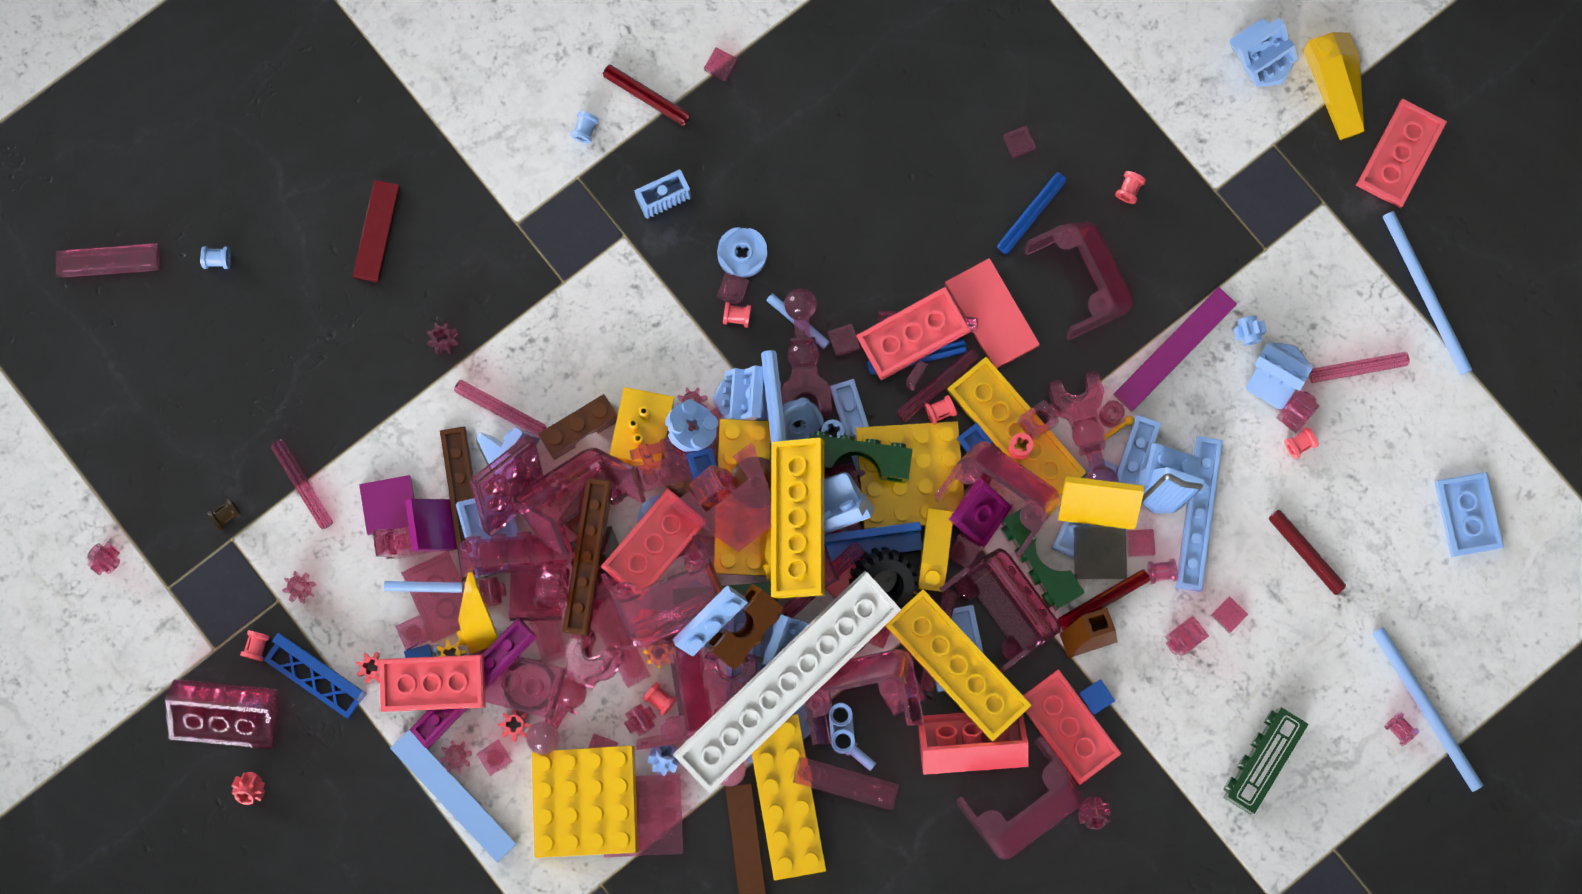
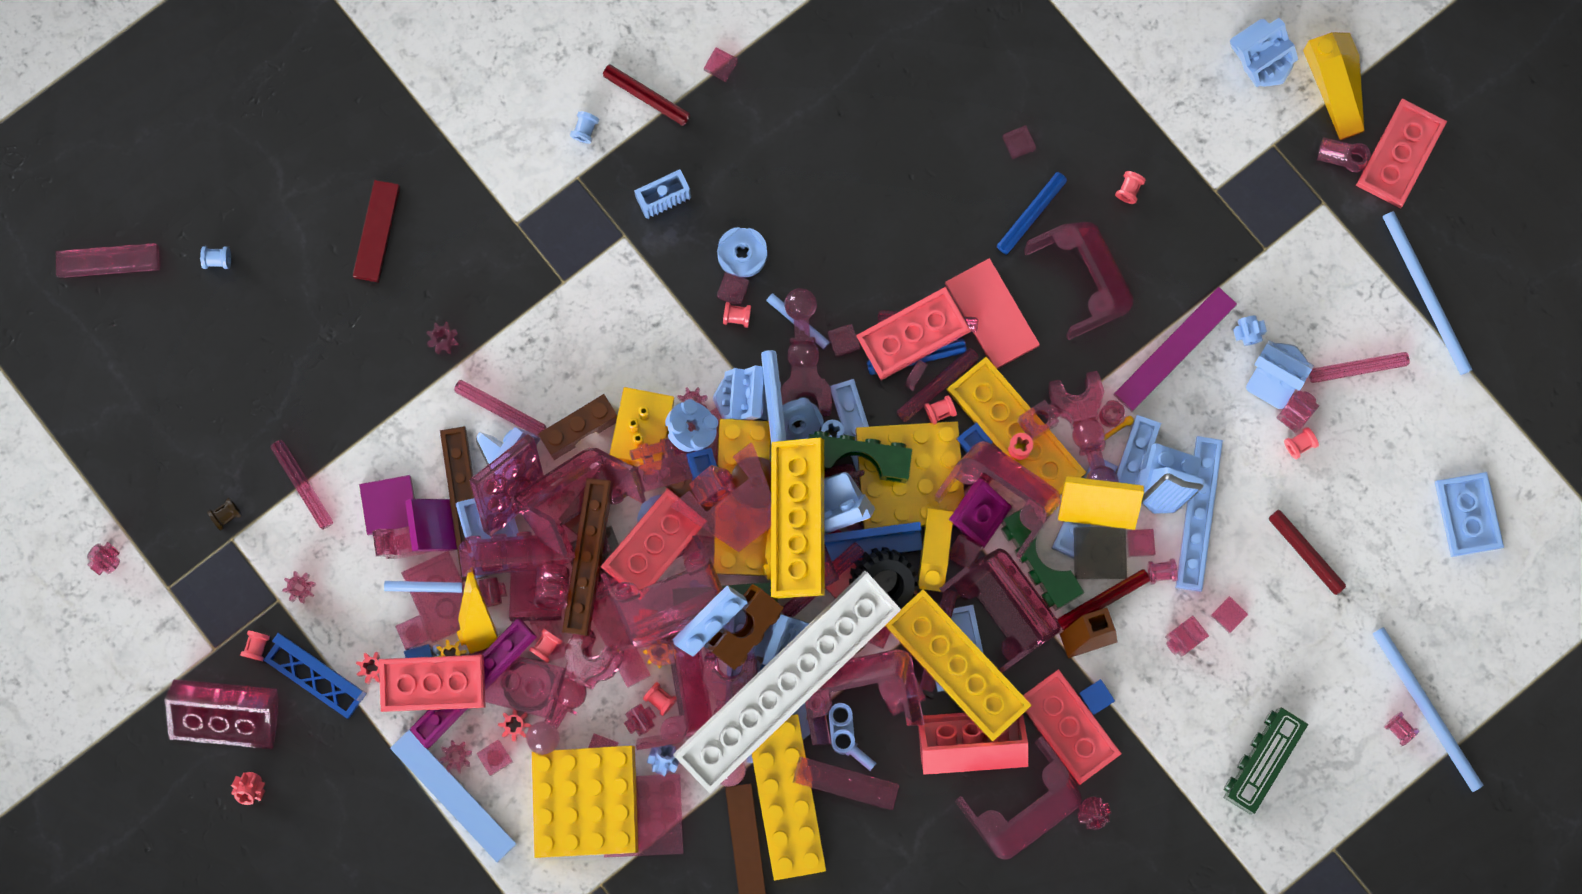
(545, 645): none -> coral bush
(1340, 154): none -> clear pink piece

